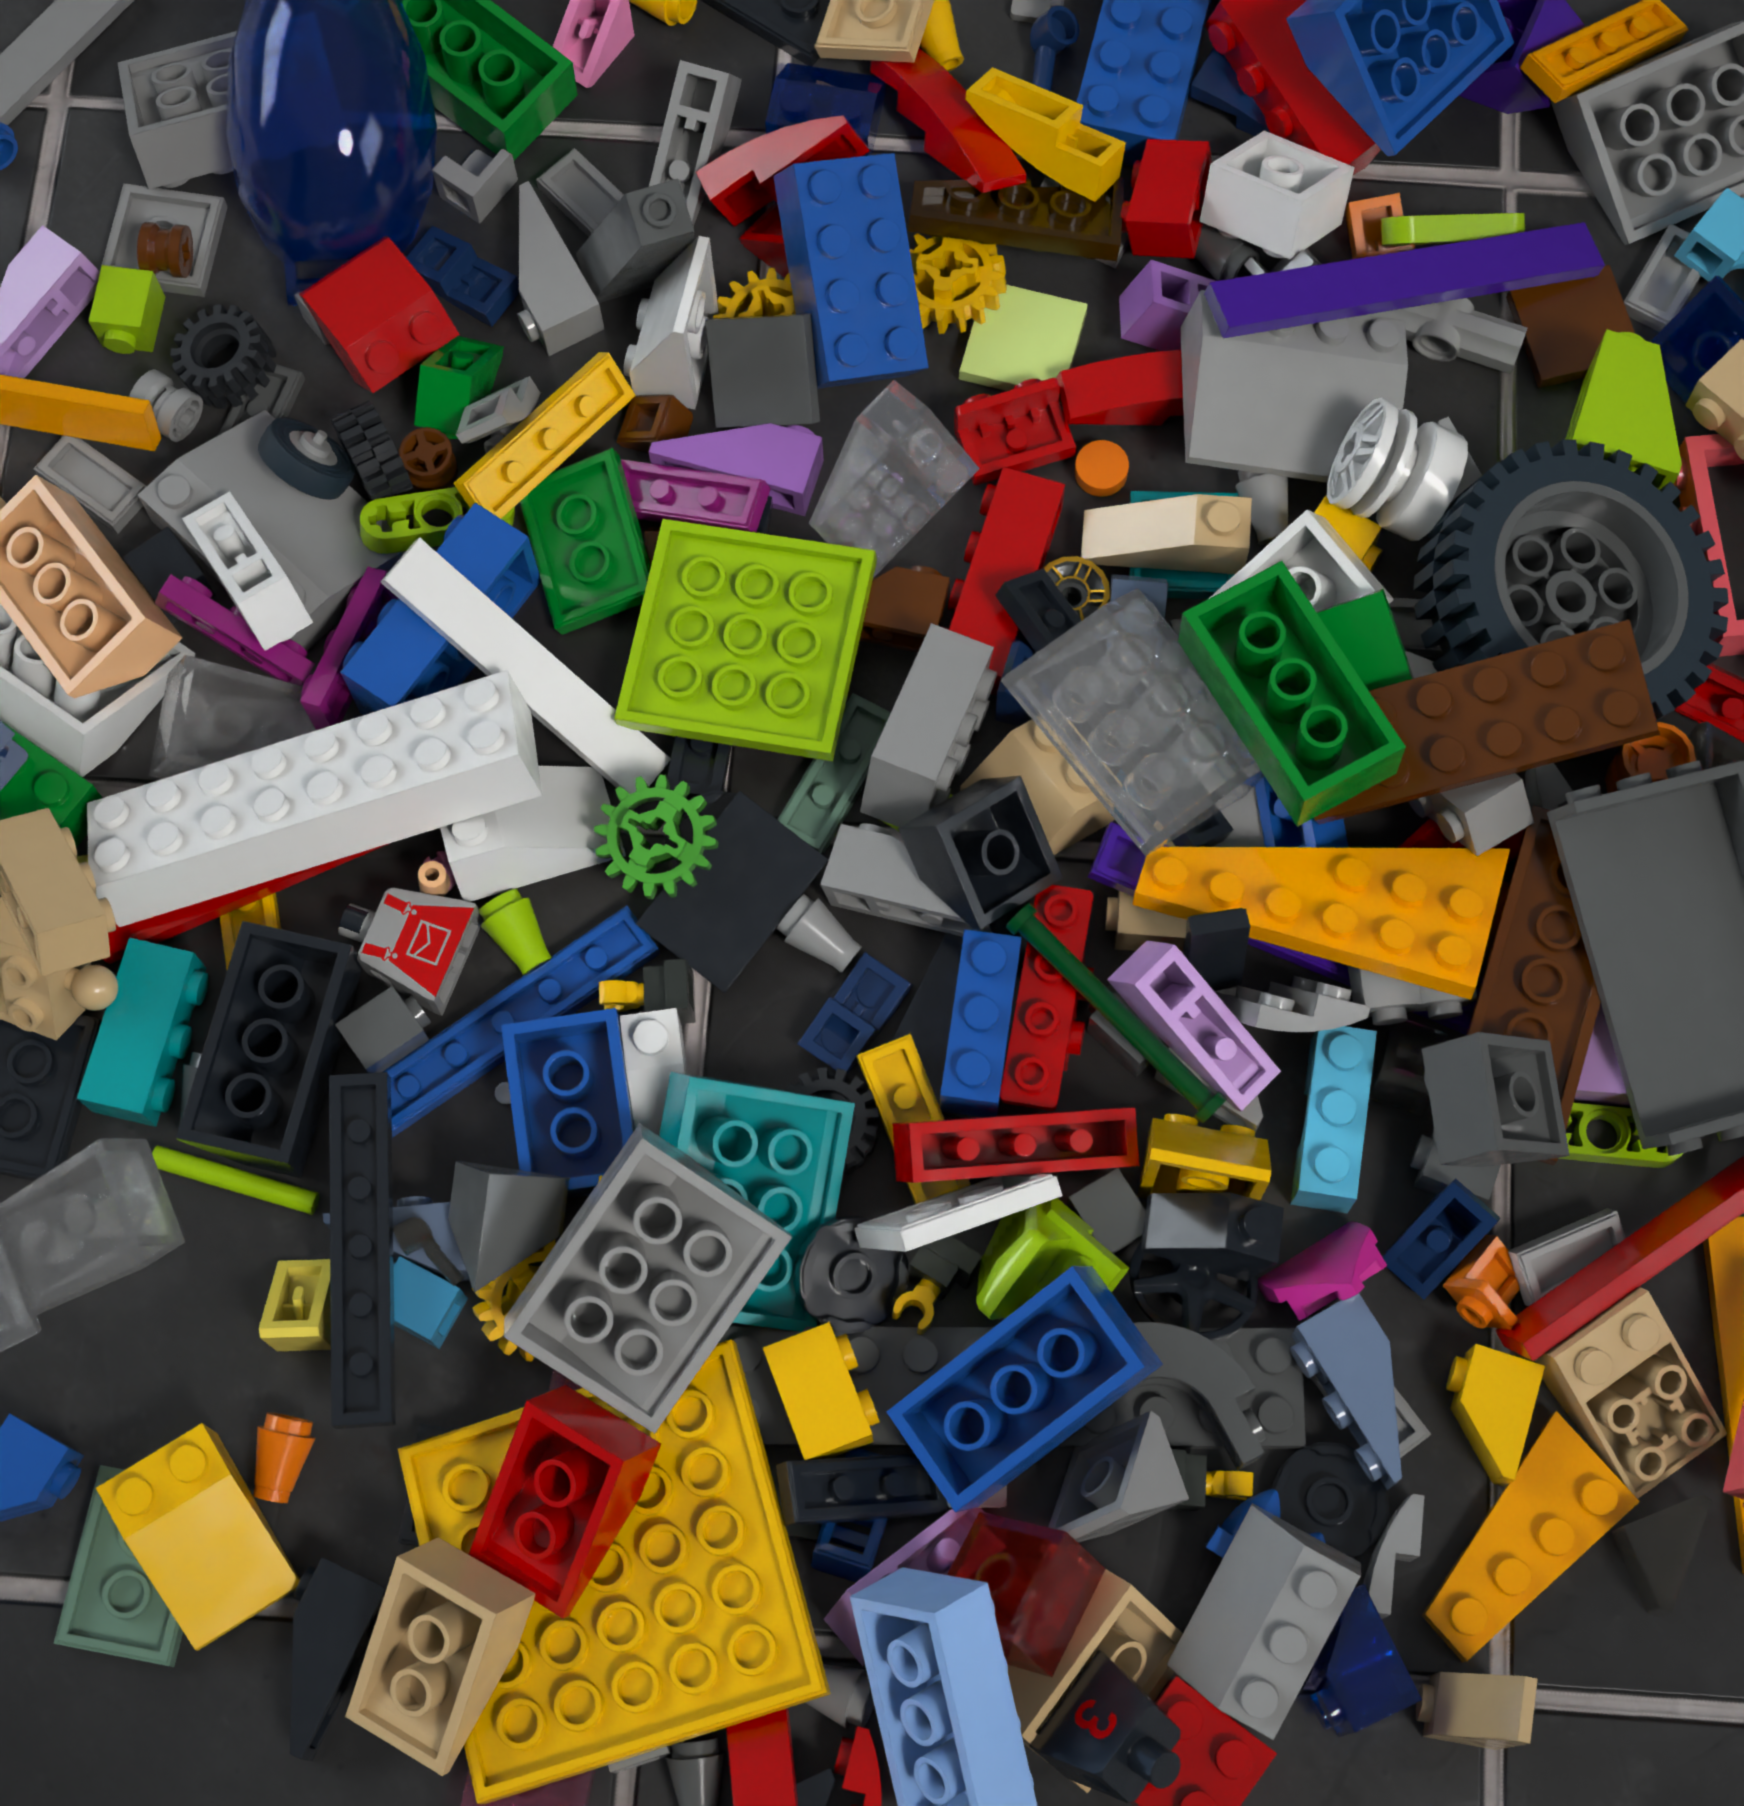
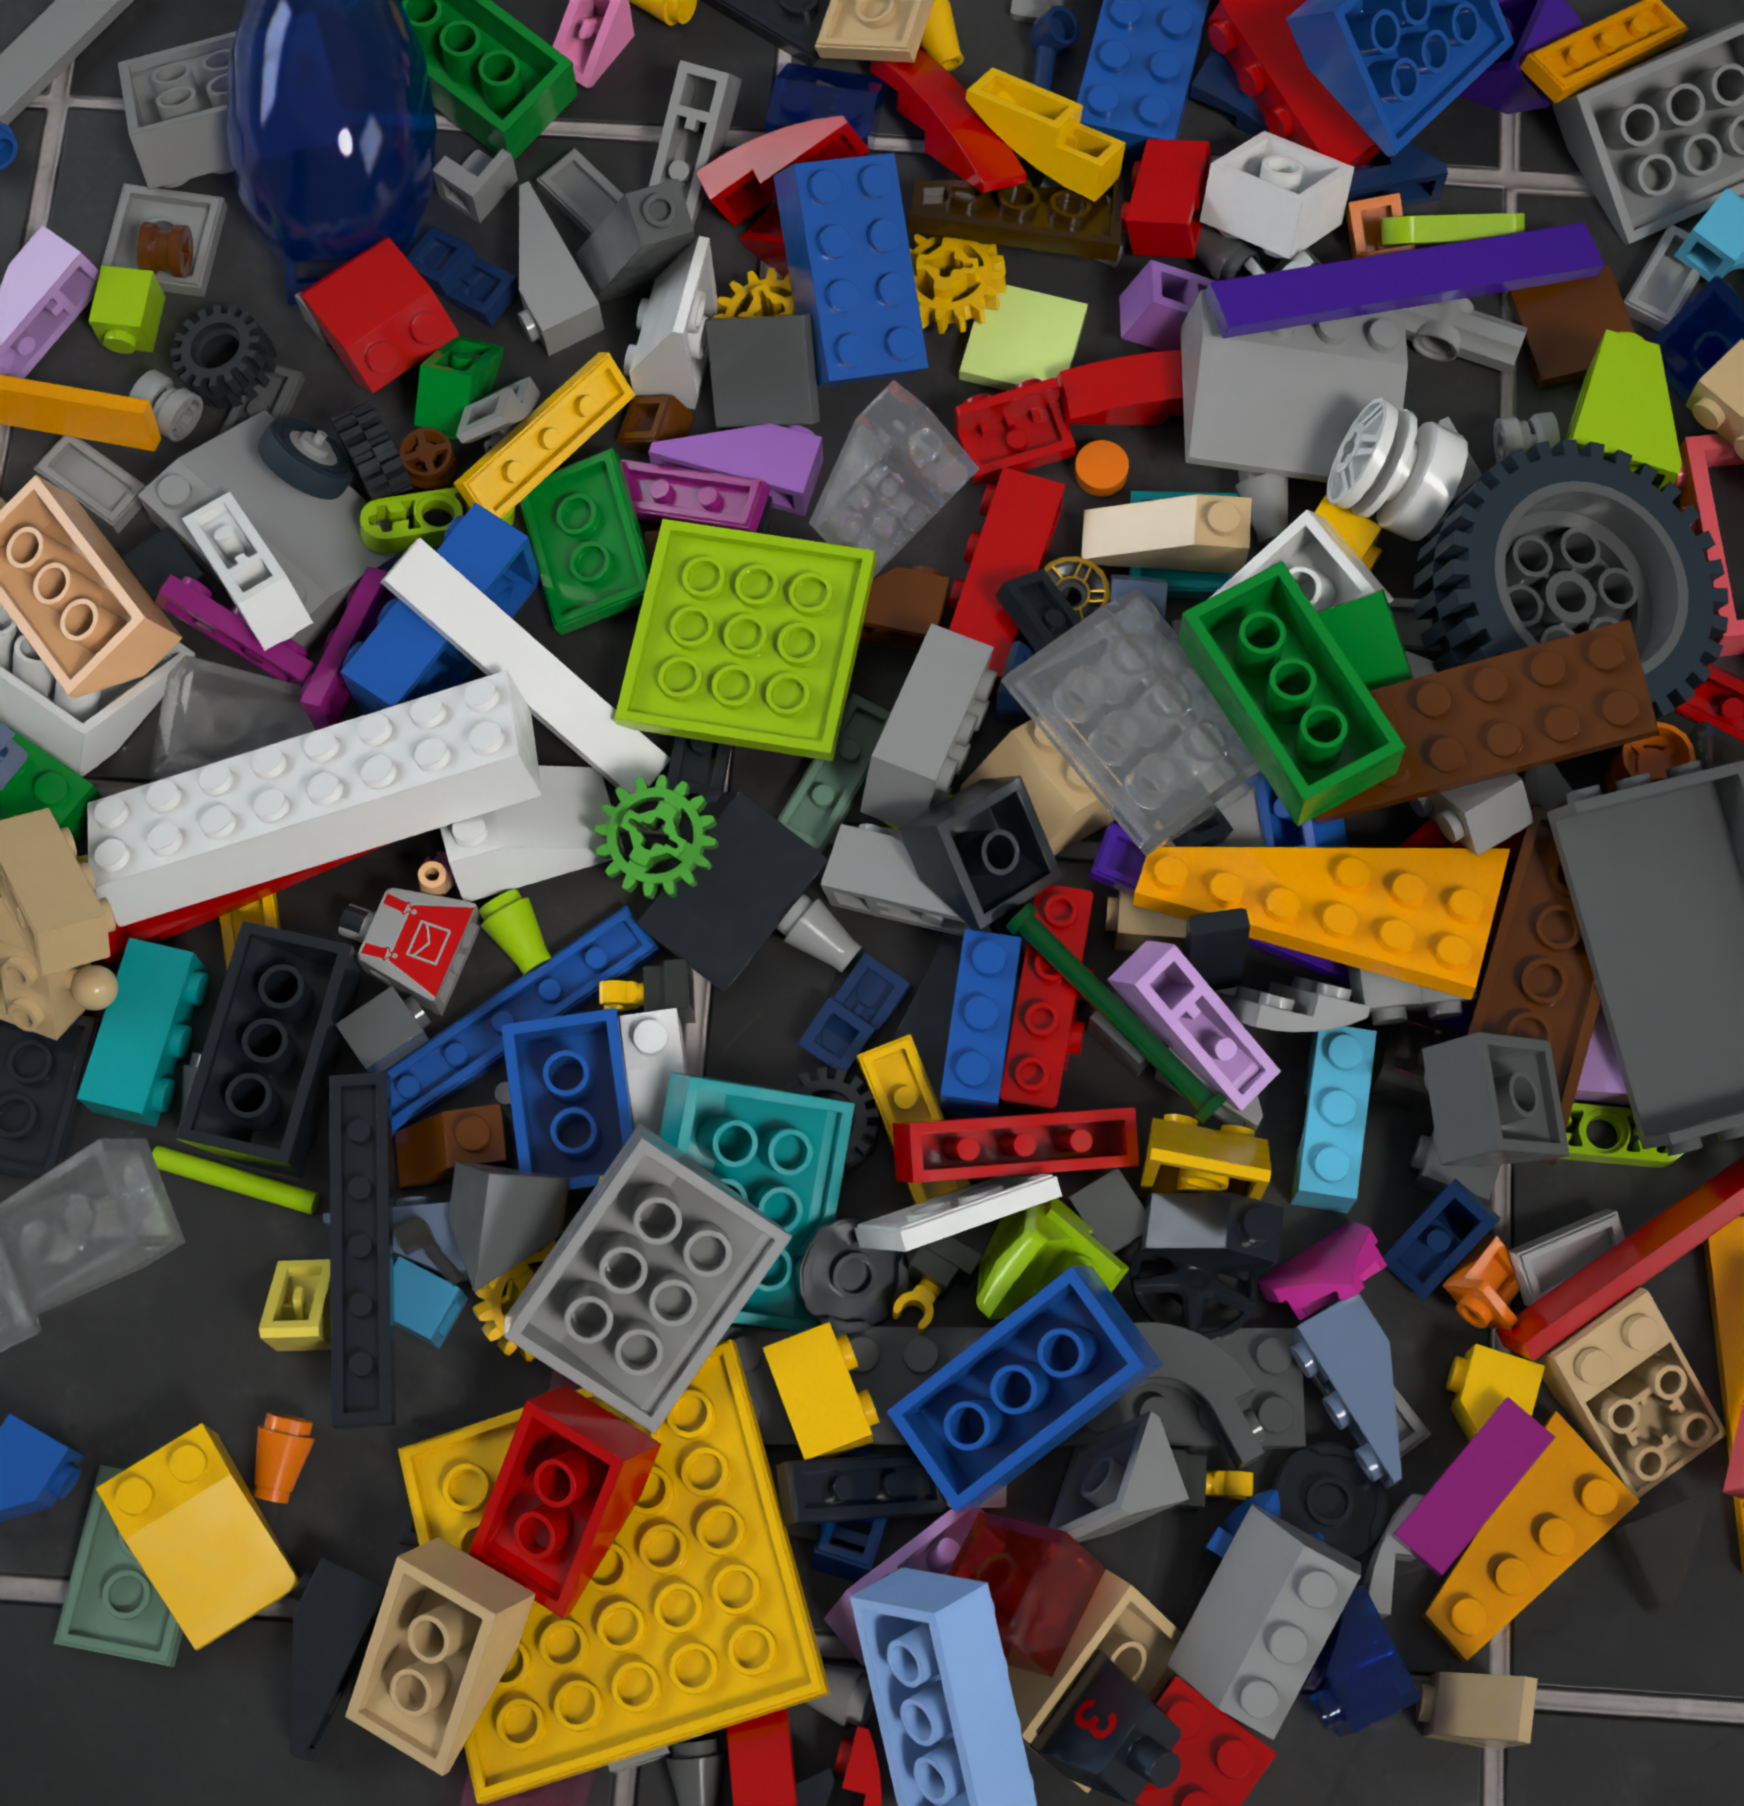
(433, 1145): none -> reddish brown slope
(1409, 172): none -> dark blue slope
(1473, 1486): none -> magenta tile
(1512, 434): none -> light grey wheel

